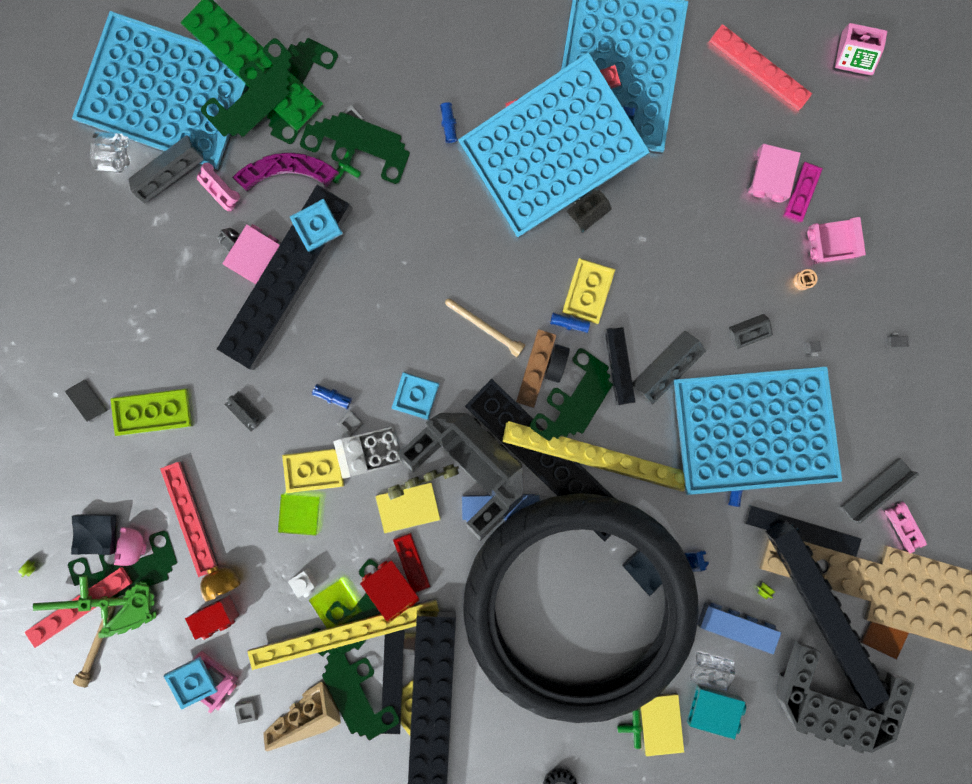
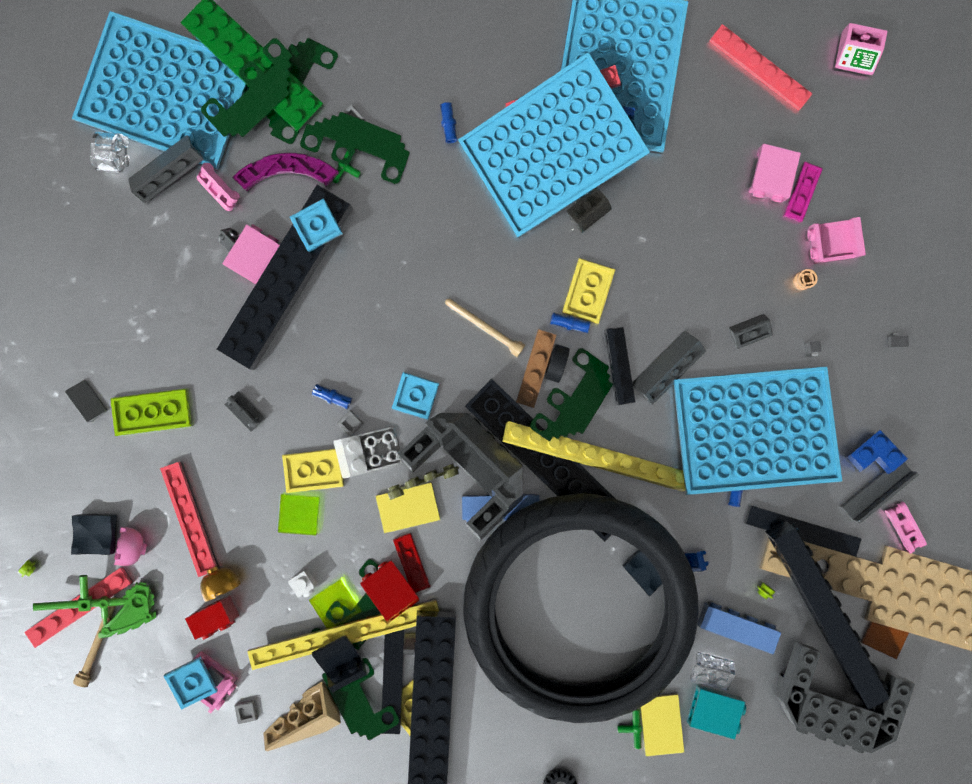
(148, 569): dark green piece -> none
(340, 663): none -> black bracket
(878, 449): none -> blue brick

